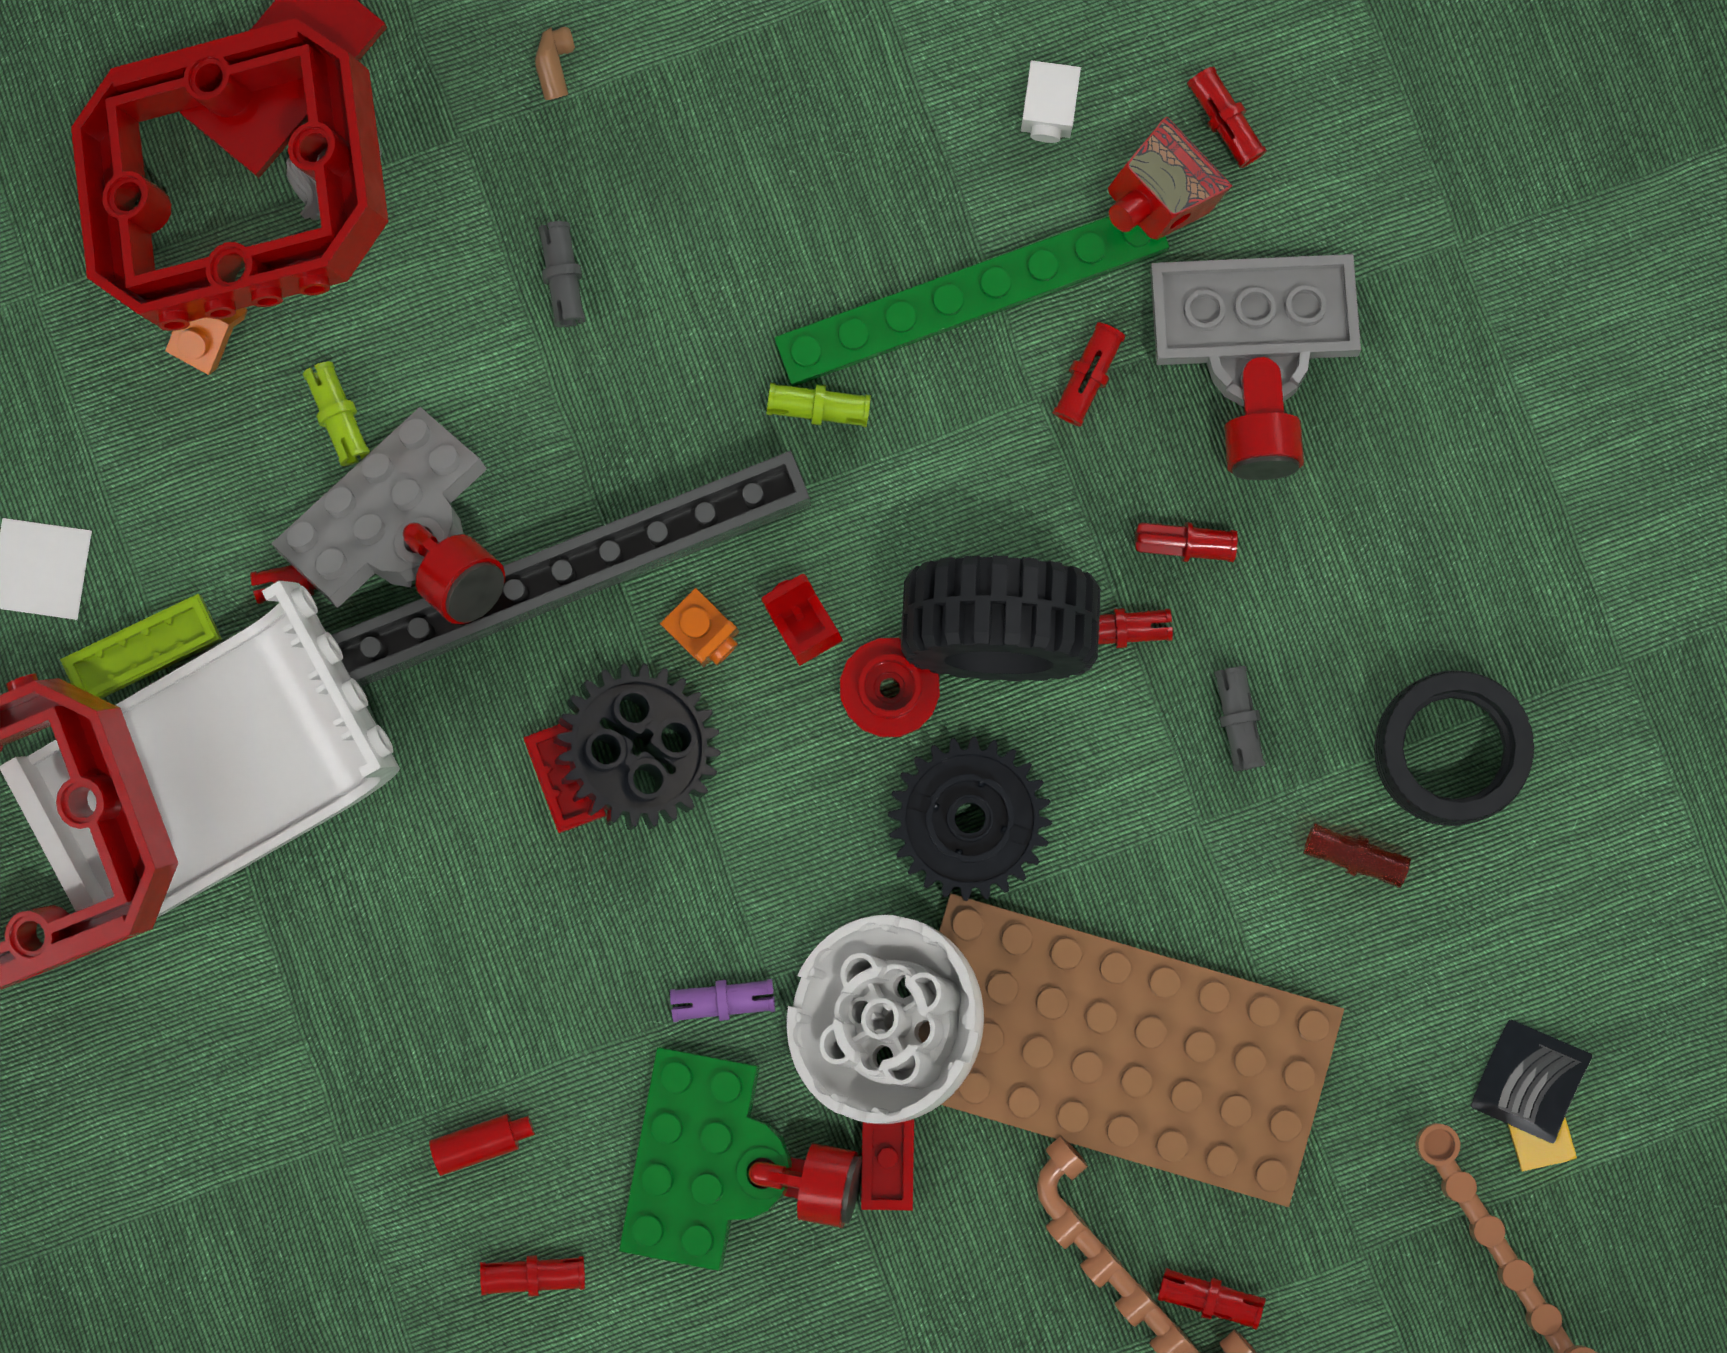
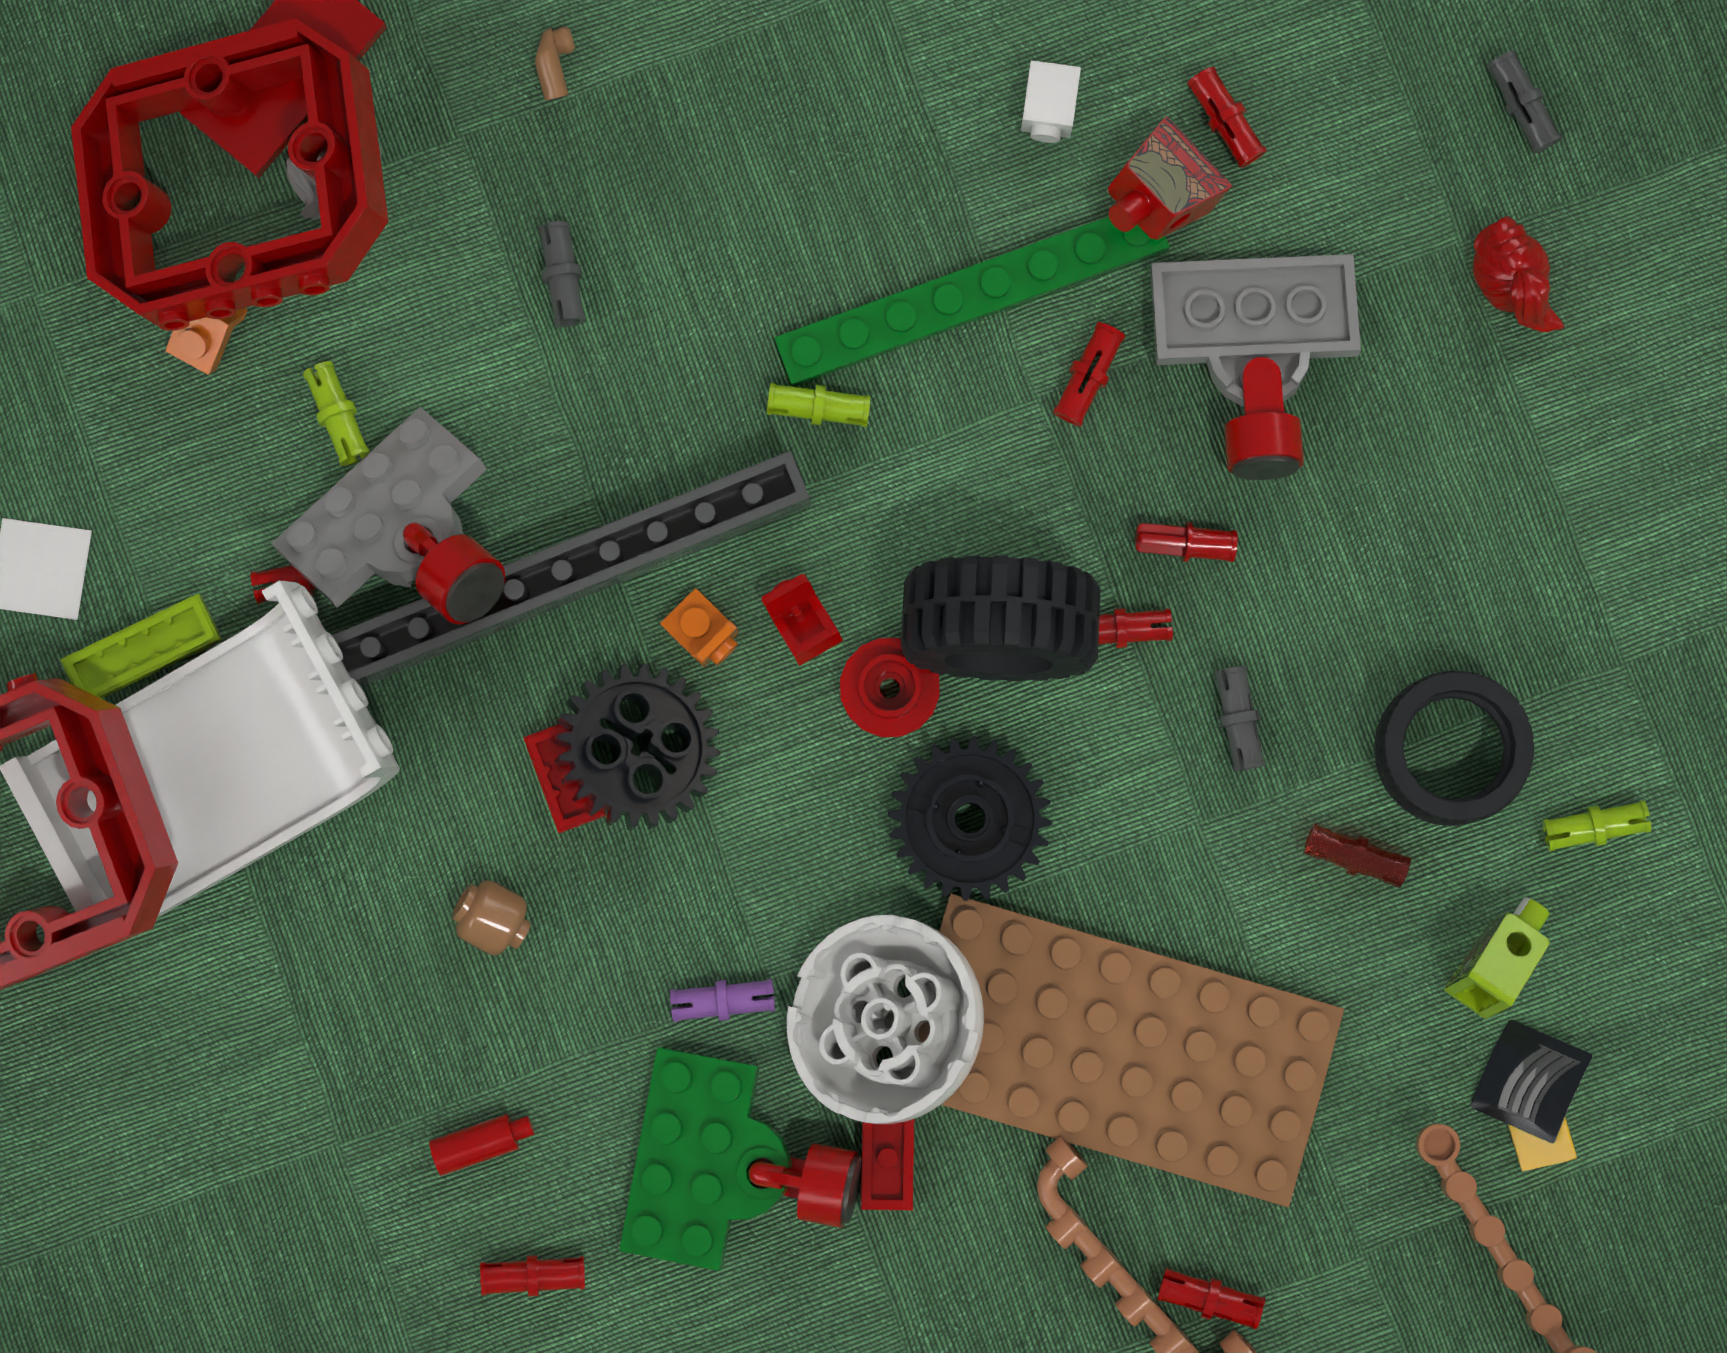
(491, 917): none -> medium nougat head
(1501, 960): none -> lime torso
(1515, 274): none -> red hair
(1524, 101): none -> dark grey pin
(1596, 825): none -> lime pin

